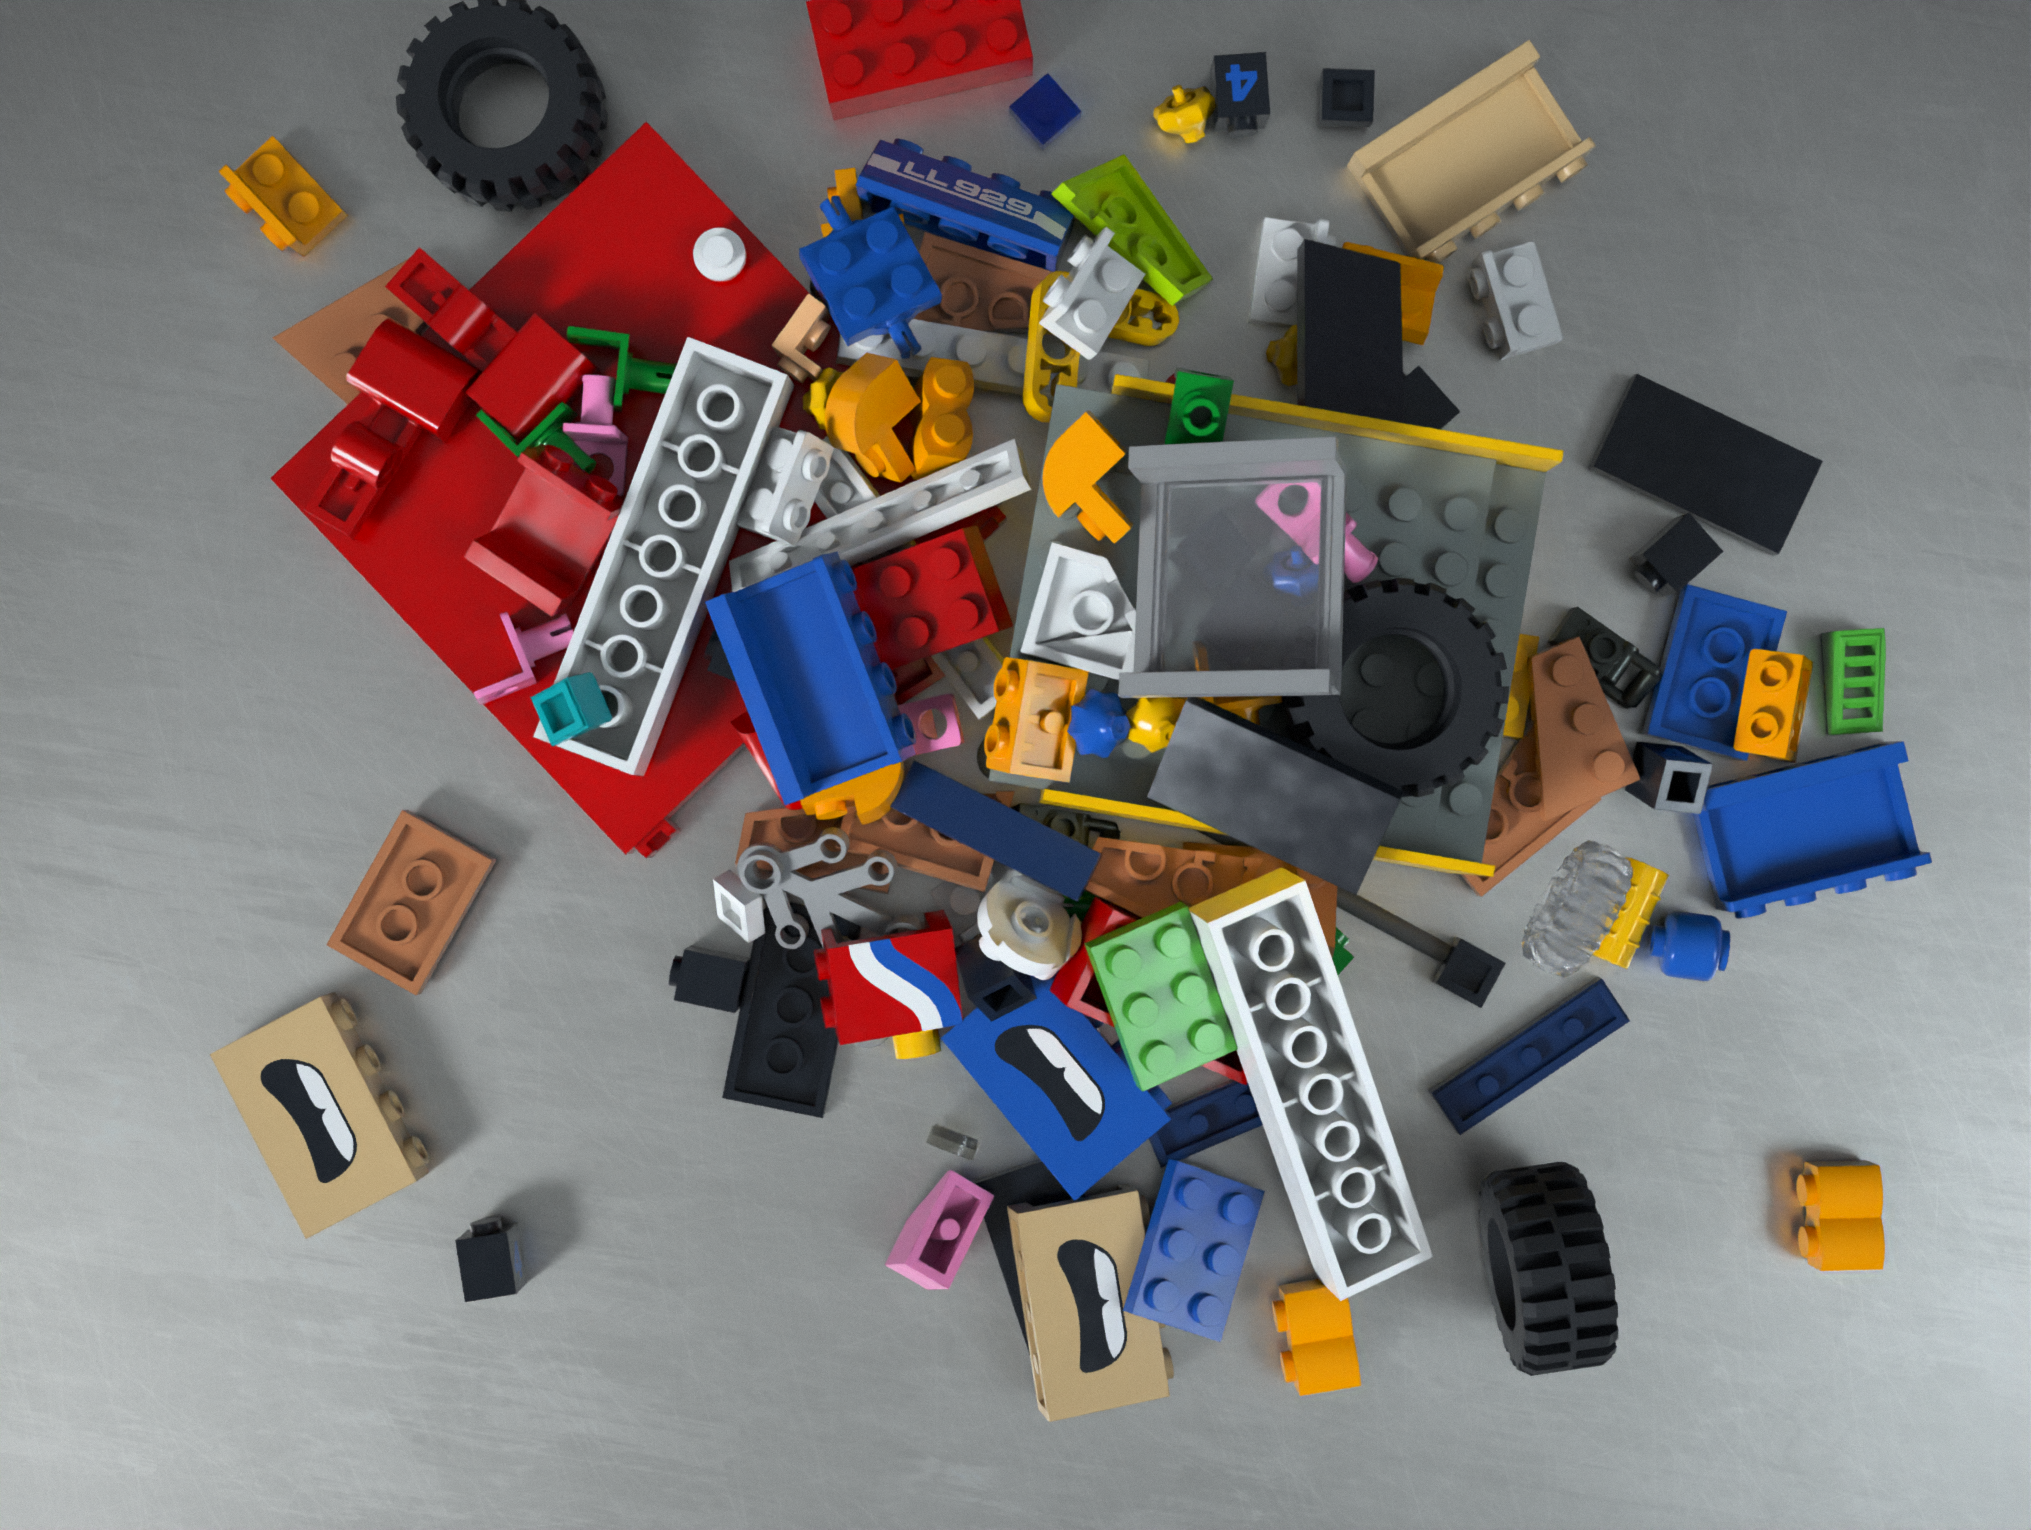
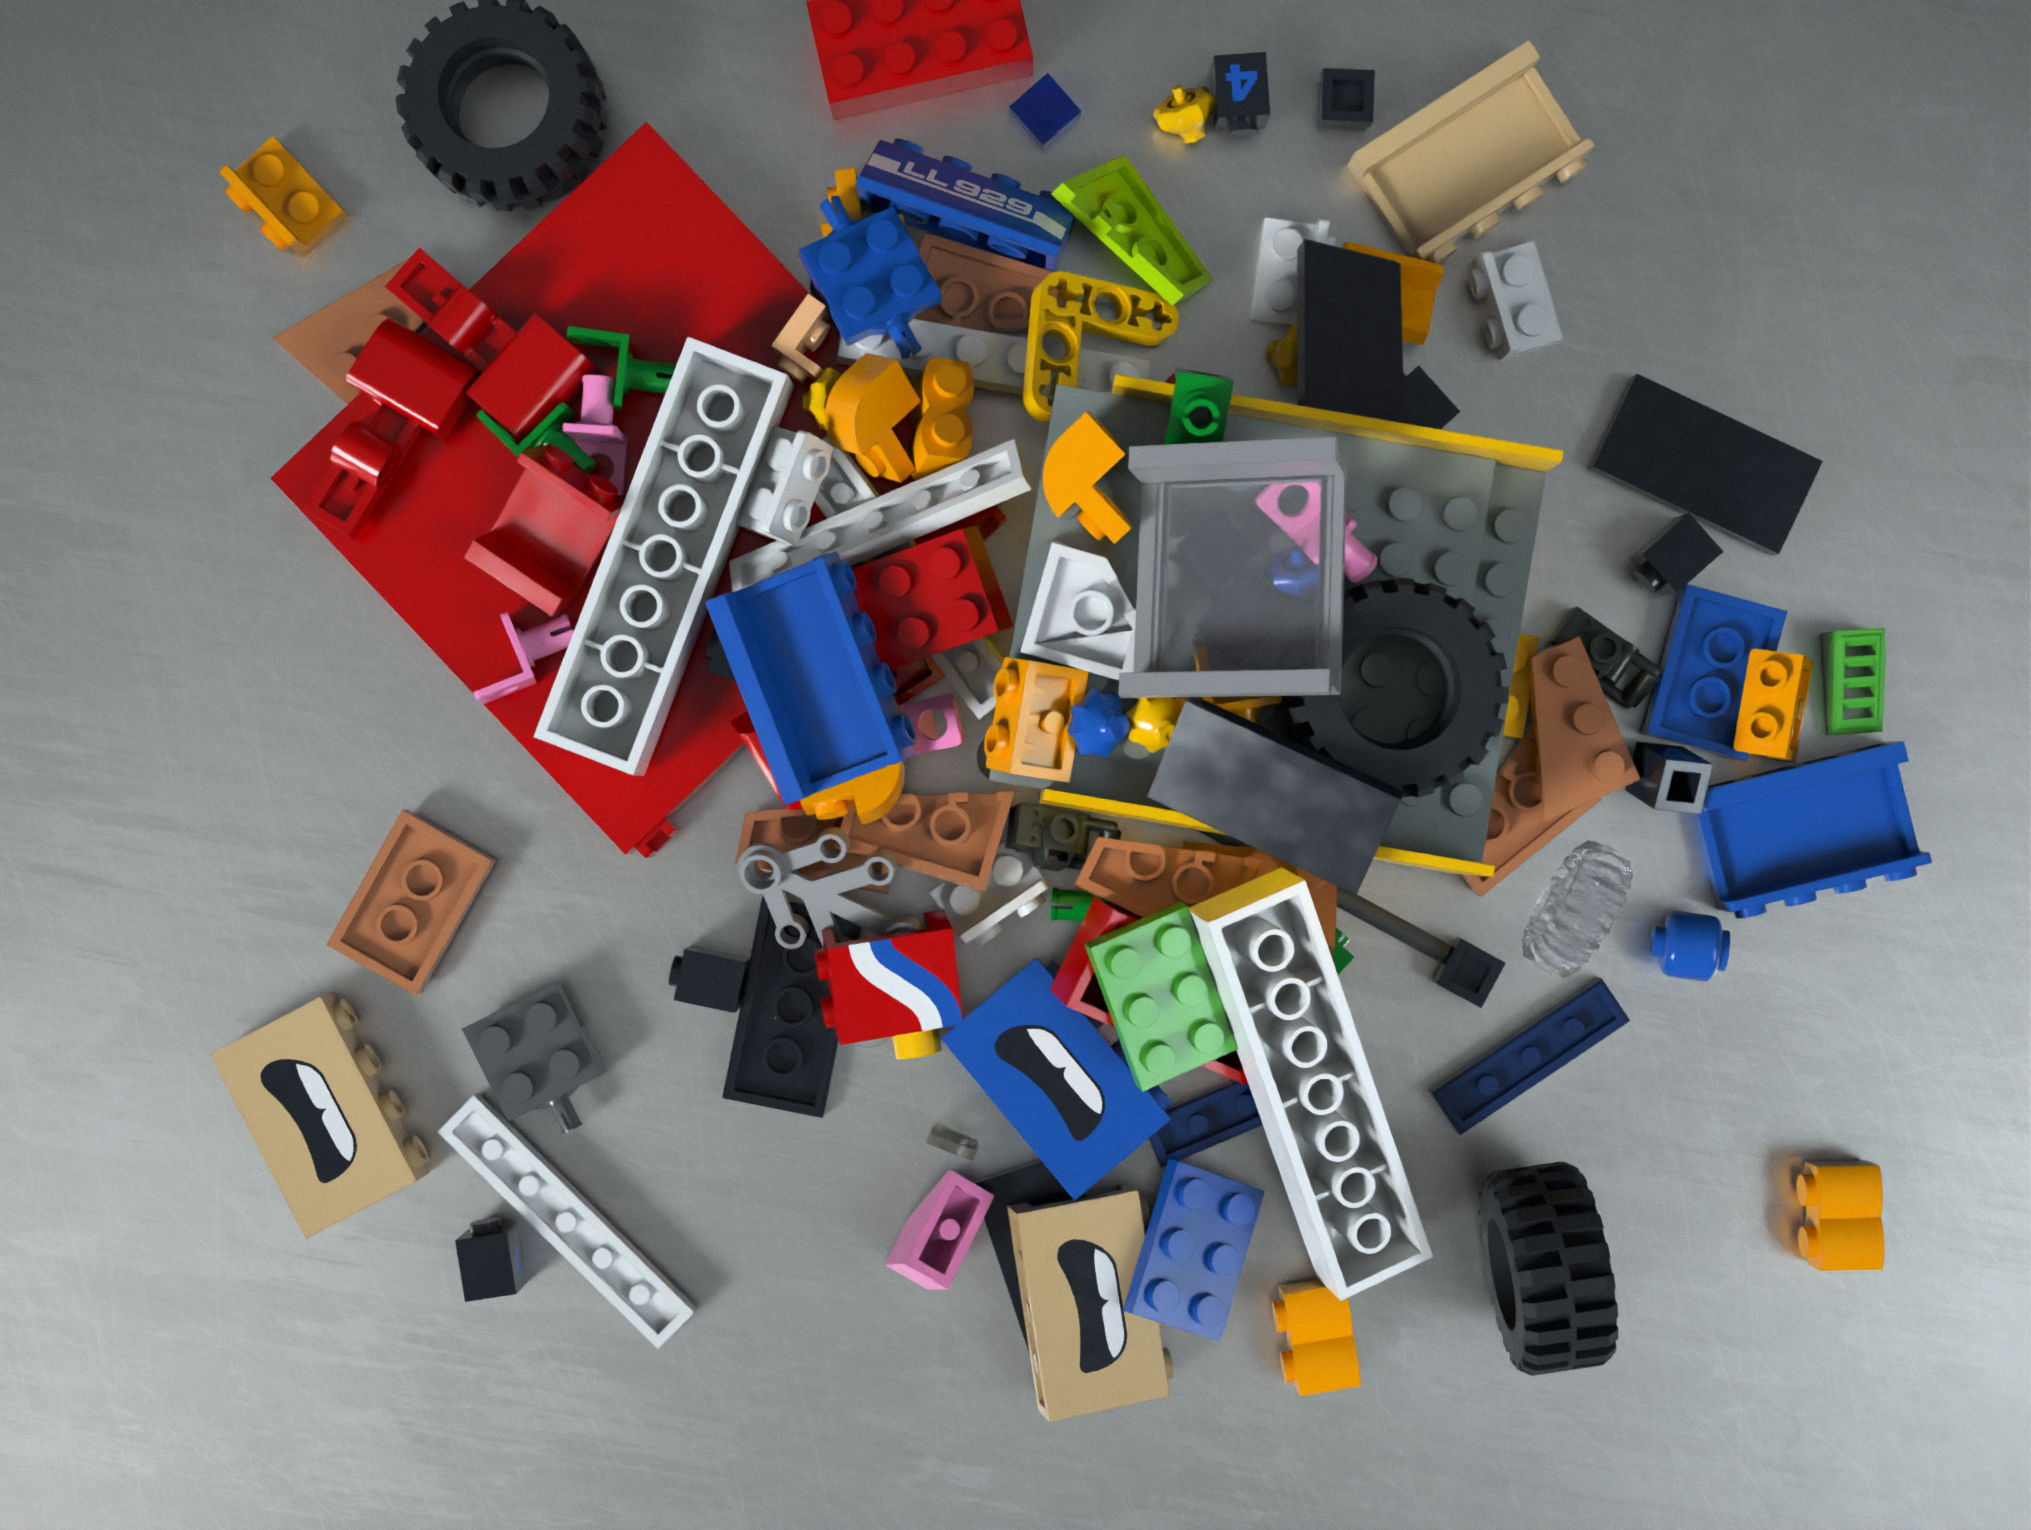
(536, 1055): none -> dark grey plate
(567, 1220): none -> white plate
(571, 708): teal slope -> none
(719, 254): white plate -> none
(739, 906): white plate -> none
(991, 983): black brick -> none
(996, 831): dark blue tile -> none
(1009, 940): white plate -> none
(1092, 295): white bracket -> none
(1634, 915): yellow axle -> none

